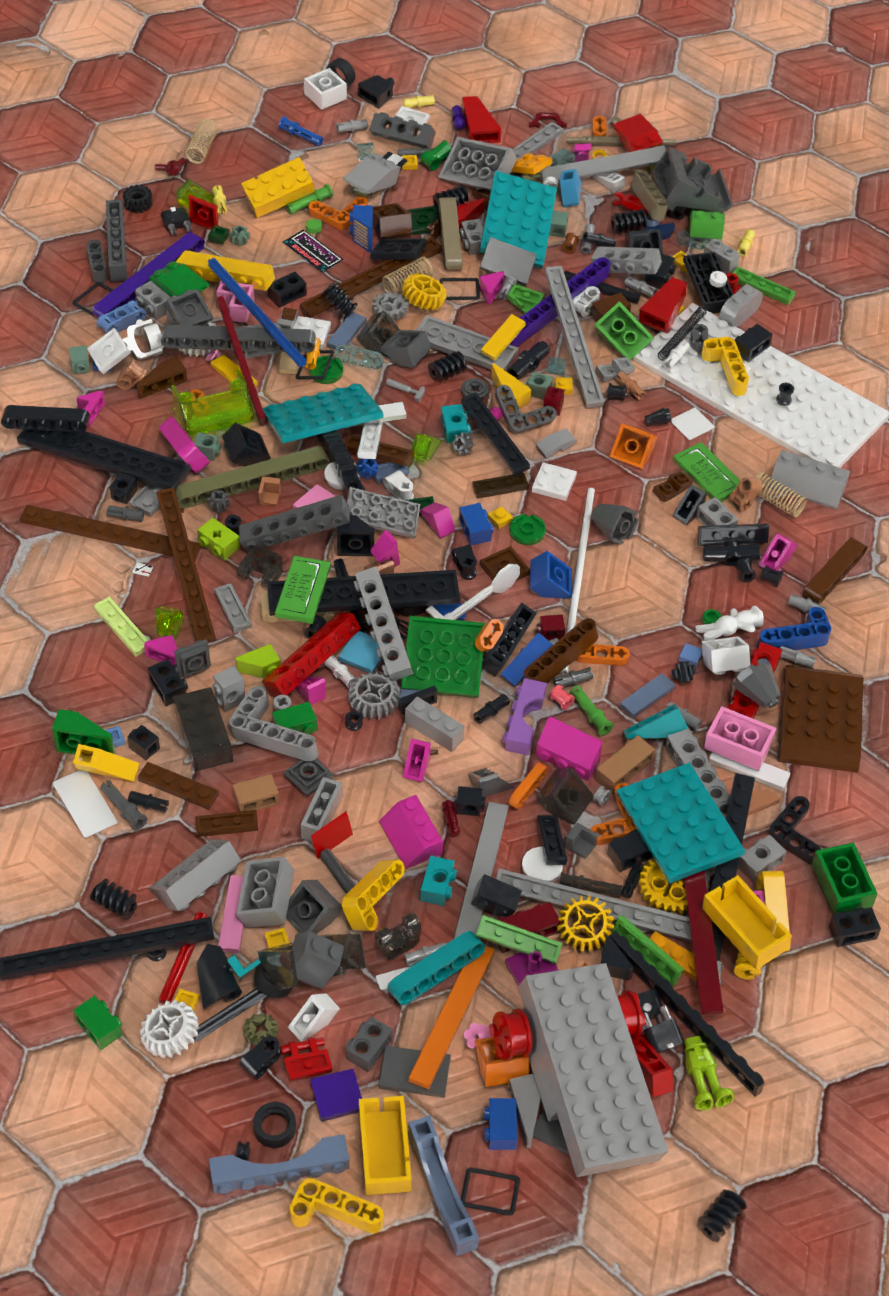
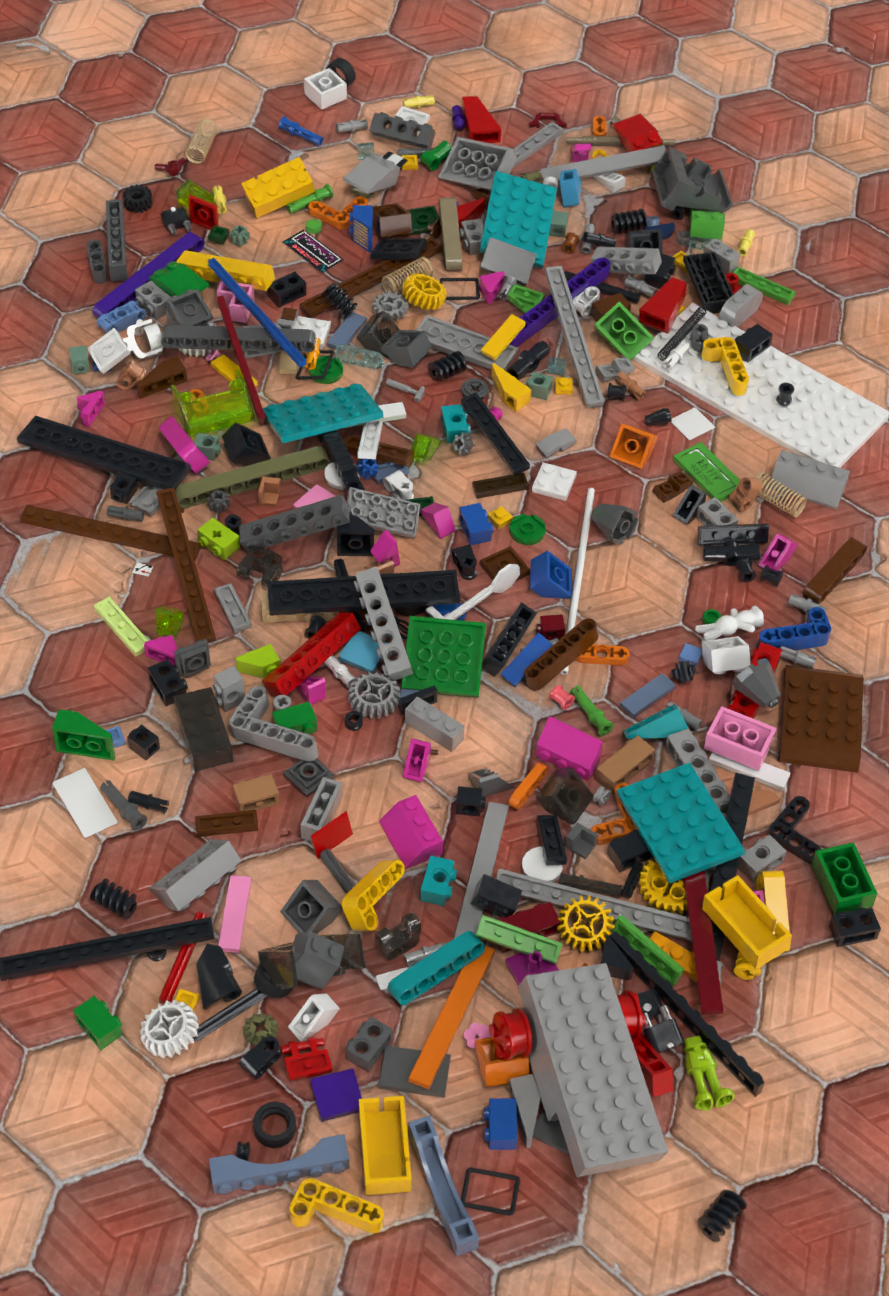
(45, 418): black beam -> none
(86, 292): black piece -> none
(105, 763): yellow slope -> none
(178, 785): reddish brown plate -> none
(238, 966): teal panel -> none
(265, 892): light grey brick -> none
(276, 937): yellow plate -> none
(303, 589): bright green tile -> none
(376, 90): black torso -> none
(450, 818): dark red axle -> none
(460, 194): black piece -> none
(486, 633): orange beam -> none
(491, 708): black pin -> none
(511, 418): dark grey beam -> none
(520, 734): medium lavender arch -> none
(531, 163): light orange plate -> none
(555, 398): dark red brick -> none
(563, 157): clear light blue bracket -> none
(573, 678): dark grey pin -> none
(629, 201): red plate -> none
(649, 195): dark tan beam -> none
(718, 279): white tile -> none

